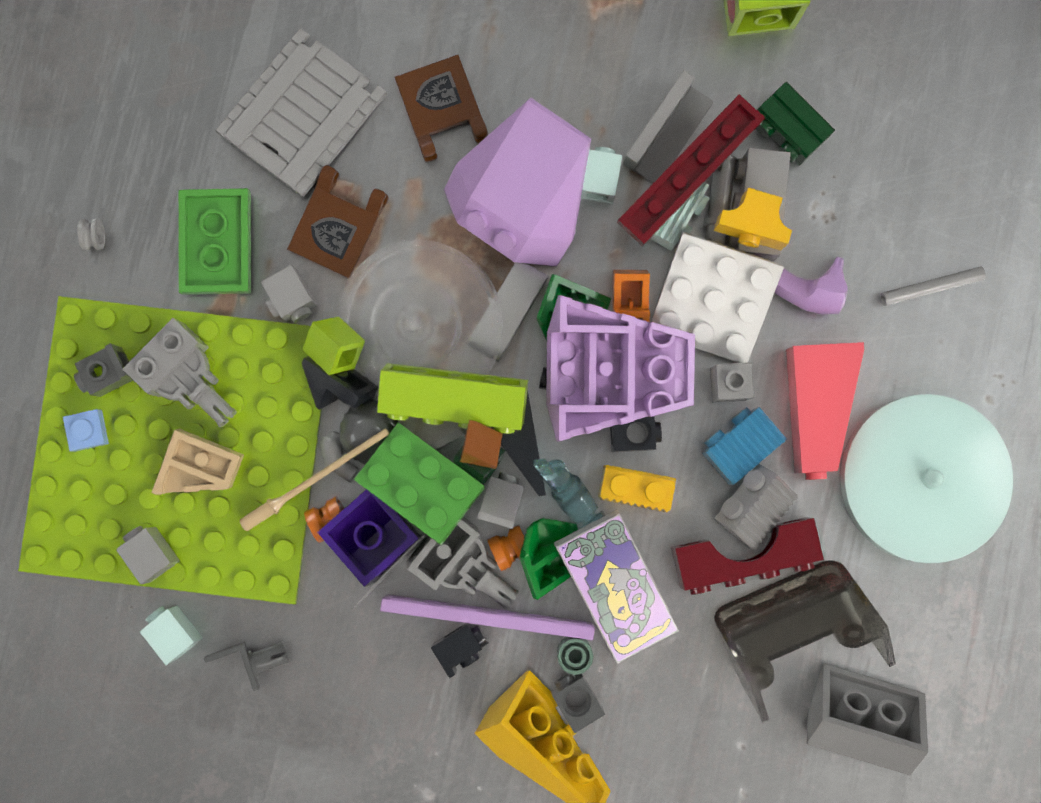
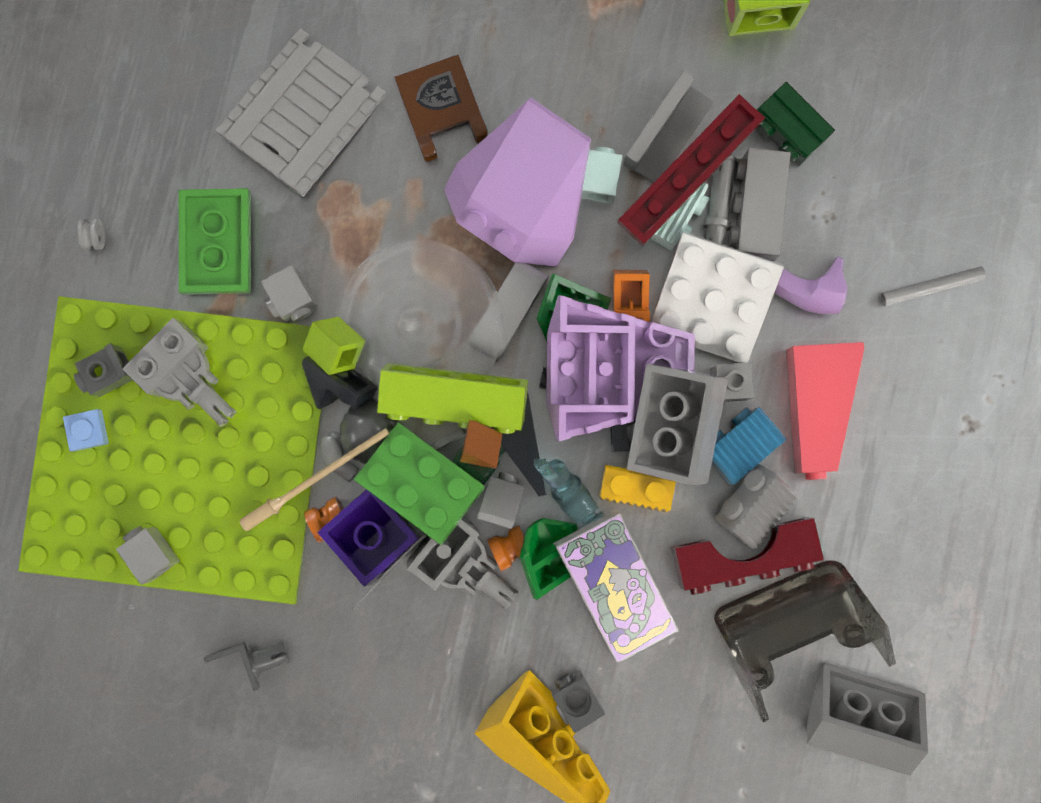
(170, 633): light aqua brick -> none
(196, 465): tan wing -> none
(334, 229): reddish brown flag -> none
(459, 647): black brick -> none
(487, 616): lavender tile -> none
(572, 649): sand green wheel -> none
(677, 424): none -> light grey slope
(755, 221): yellow brick -> none
(926, 478): light aqua container -> none

